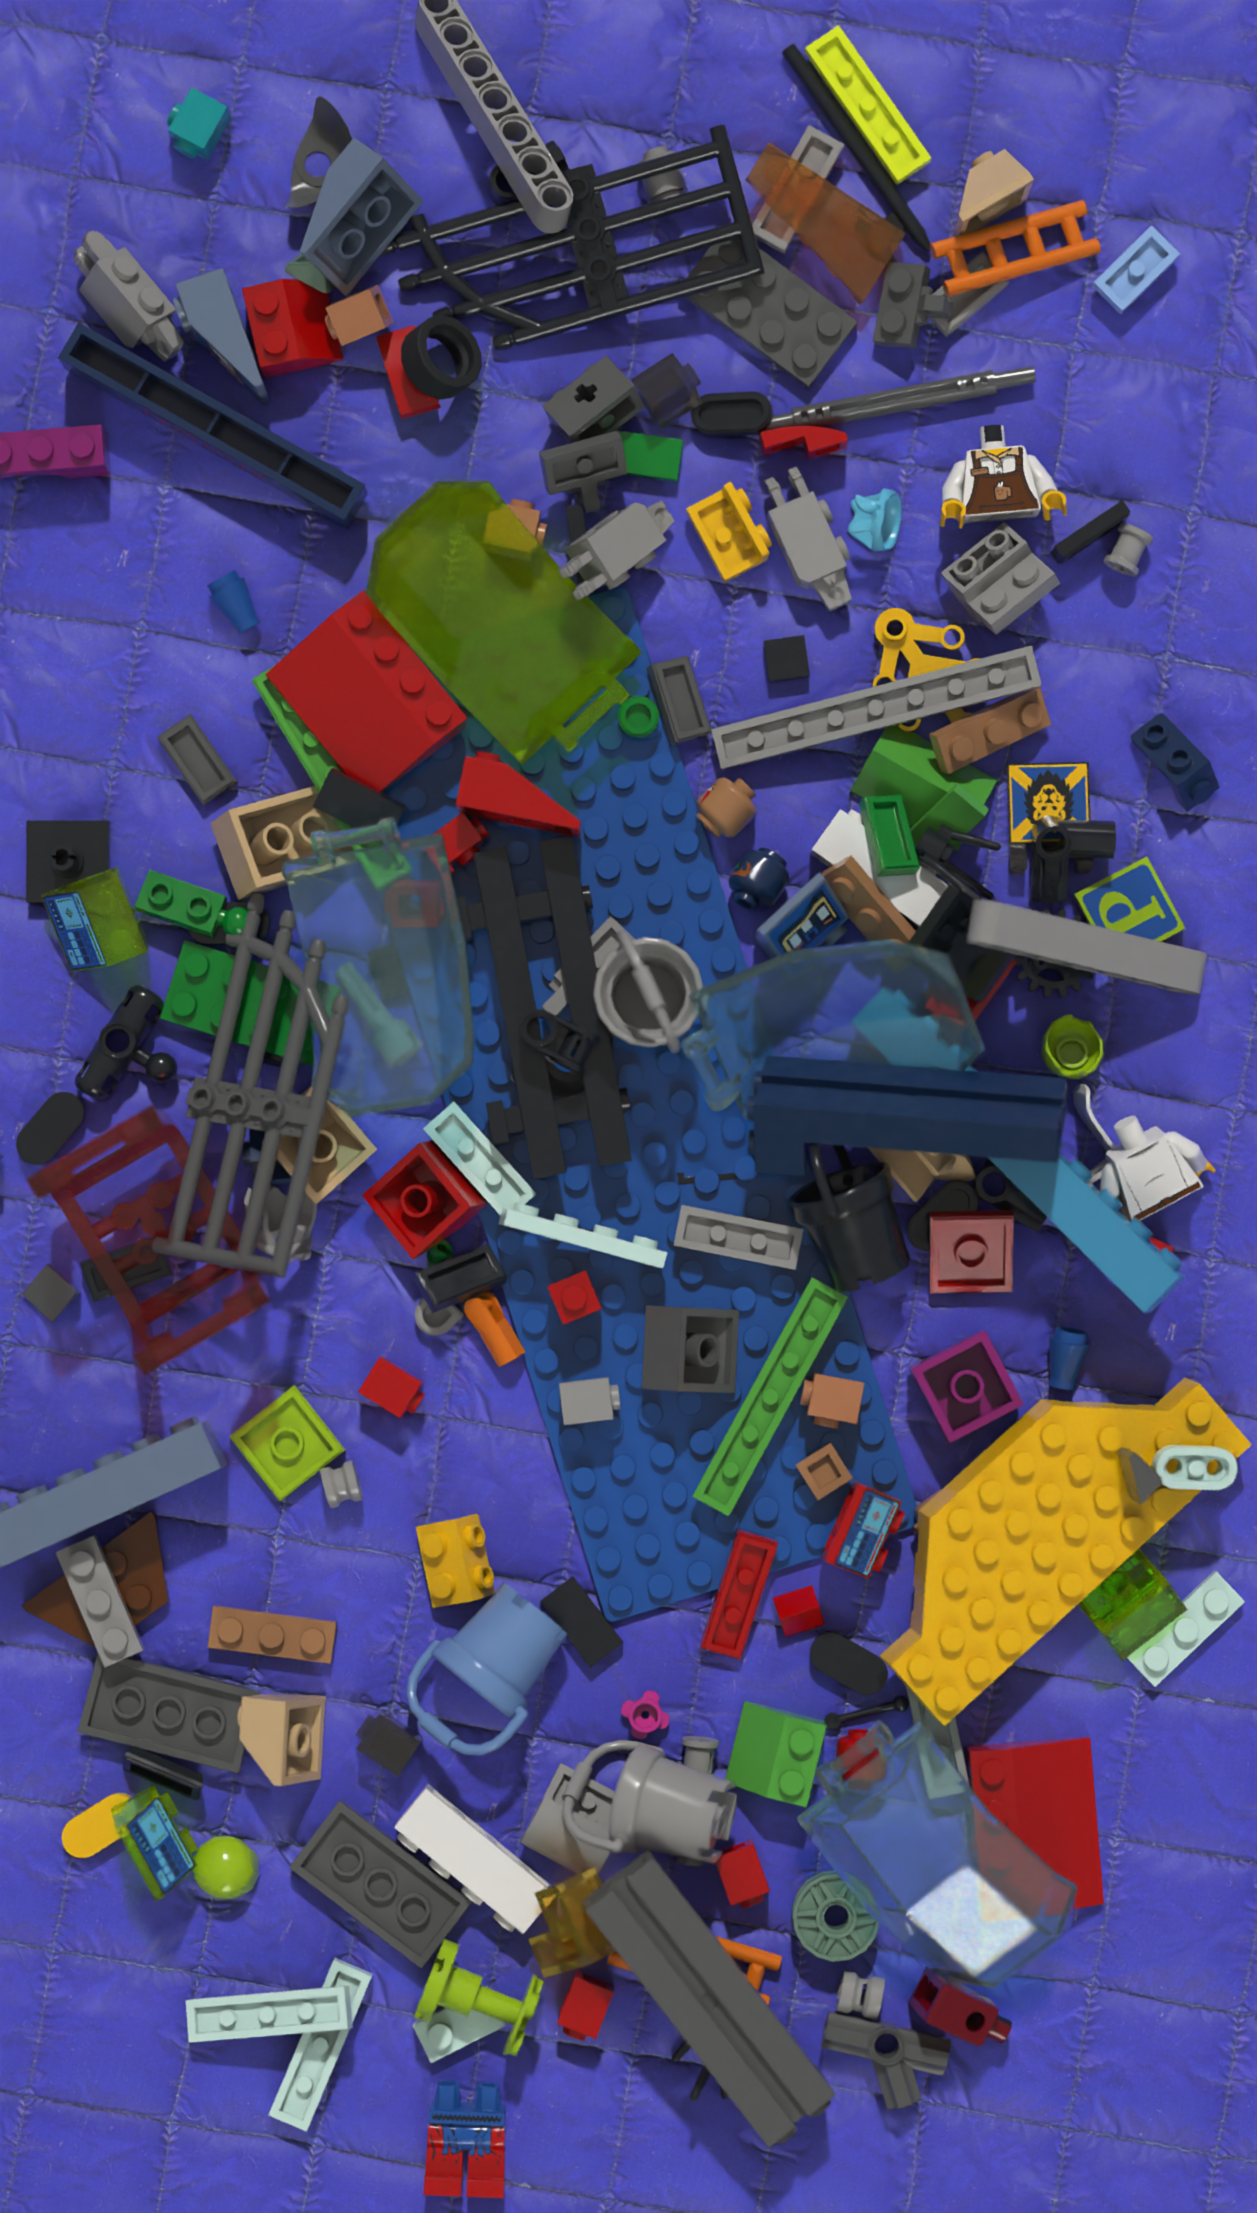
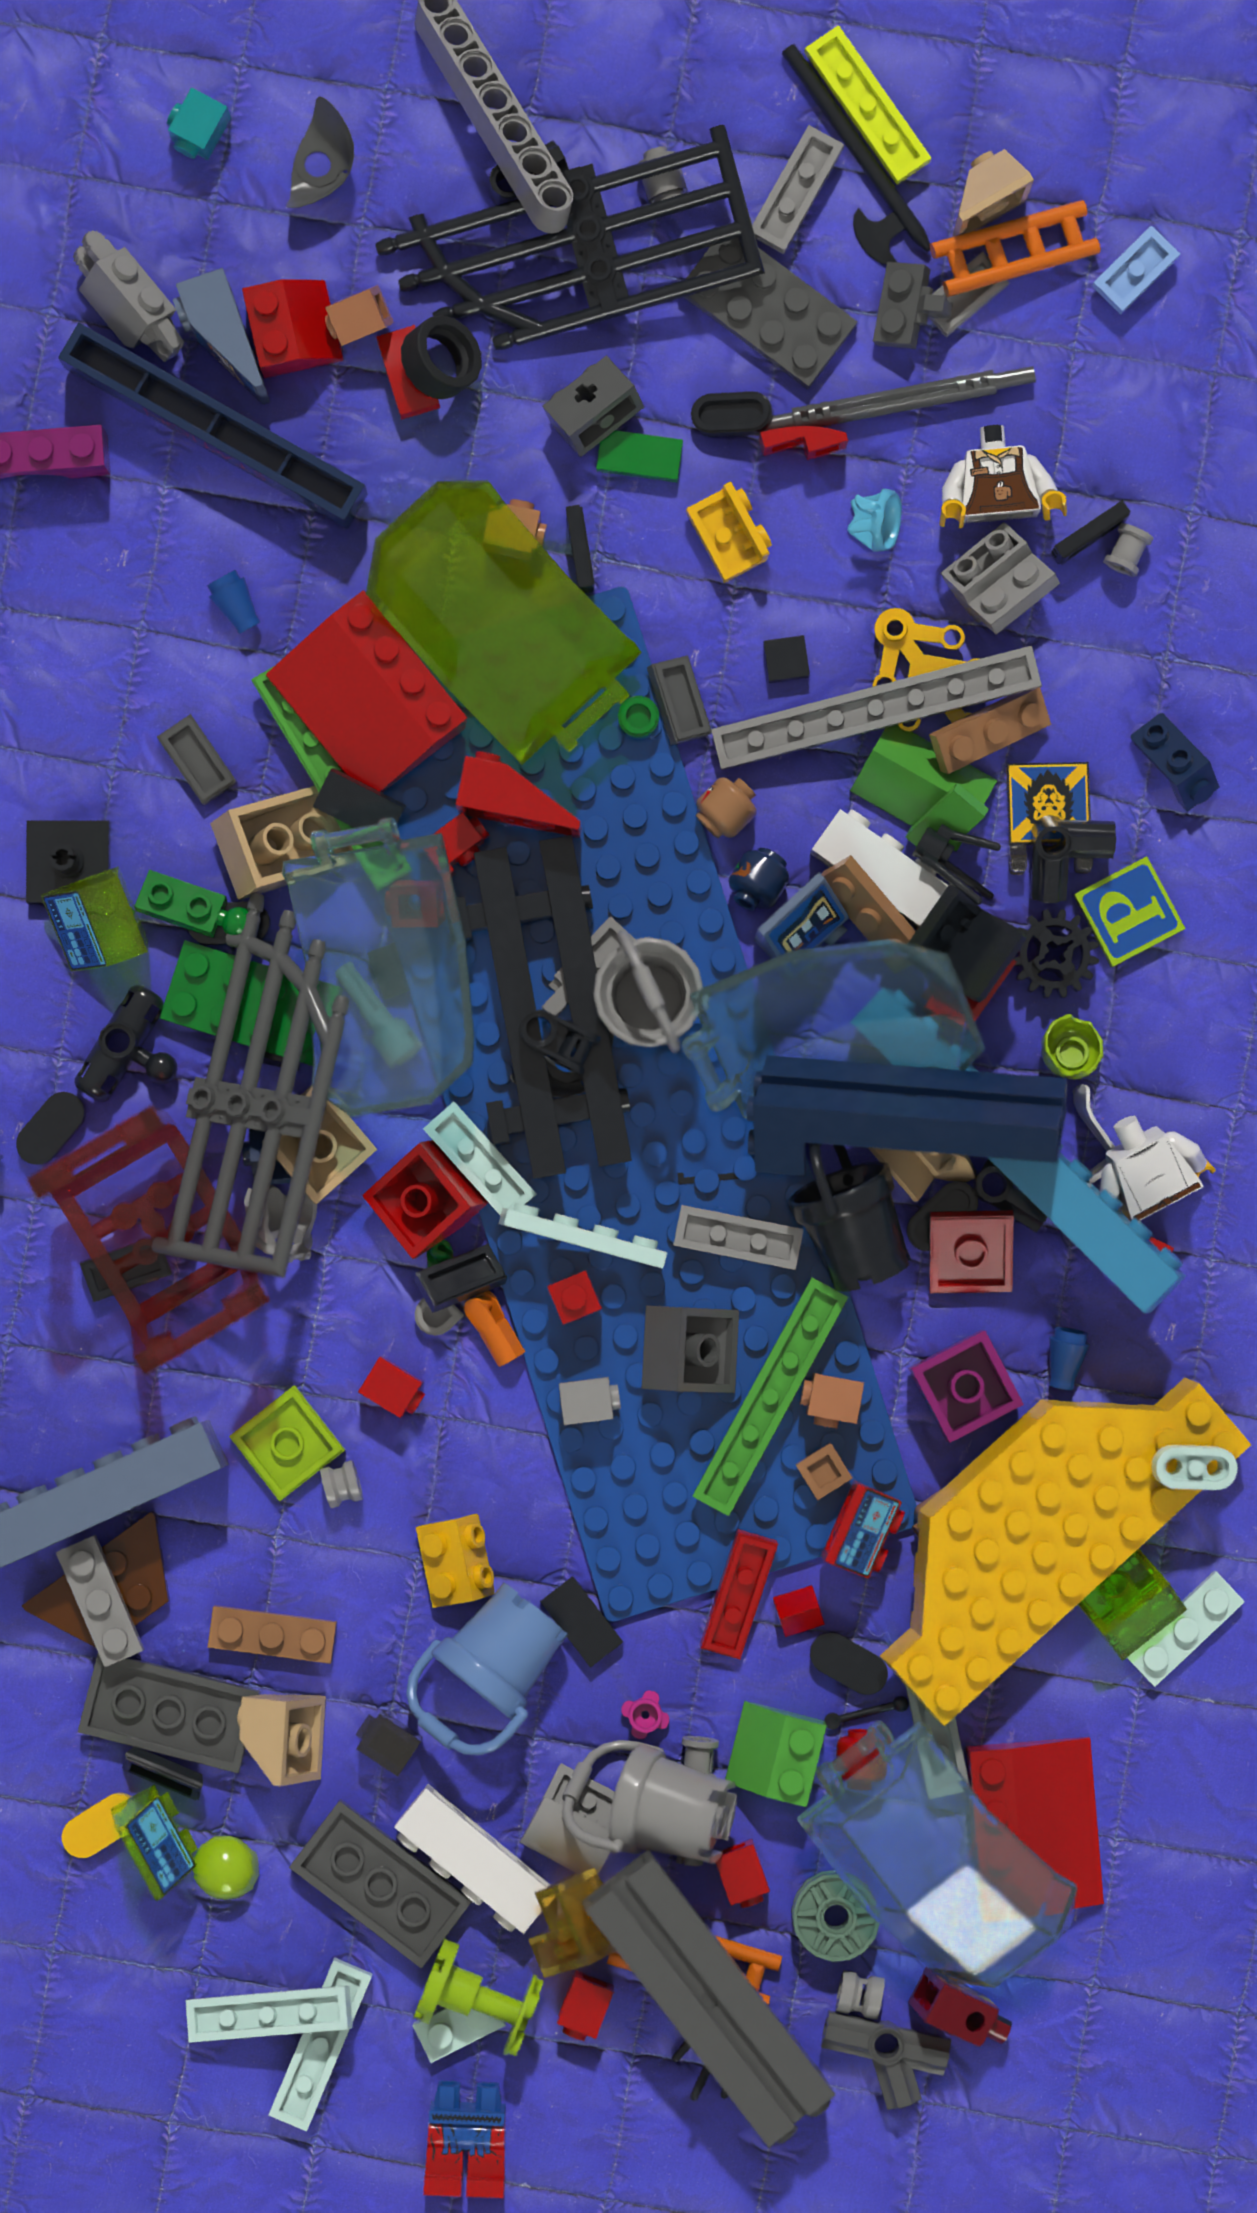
(51, 1292): dark grey slope -> none
(306, 272): sand green slope -> none
(356, 215): sand blue slope -> none
(584, 467): dark grey hinge -> none
(615, 546): light grey hinge -> none
(668, 390): clear smoke brick -> none
(808, 542): light grey hinge -> none
(833, 224): clear orange wing -> none
(889, 835): green tile -> none
(1086, 947): light grey beam -> none
(1138, 1476): dark grey slope -> none

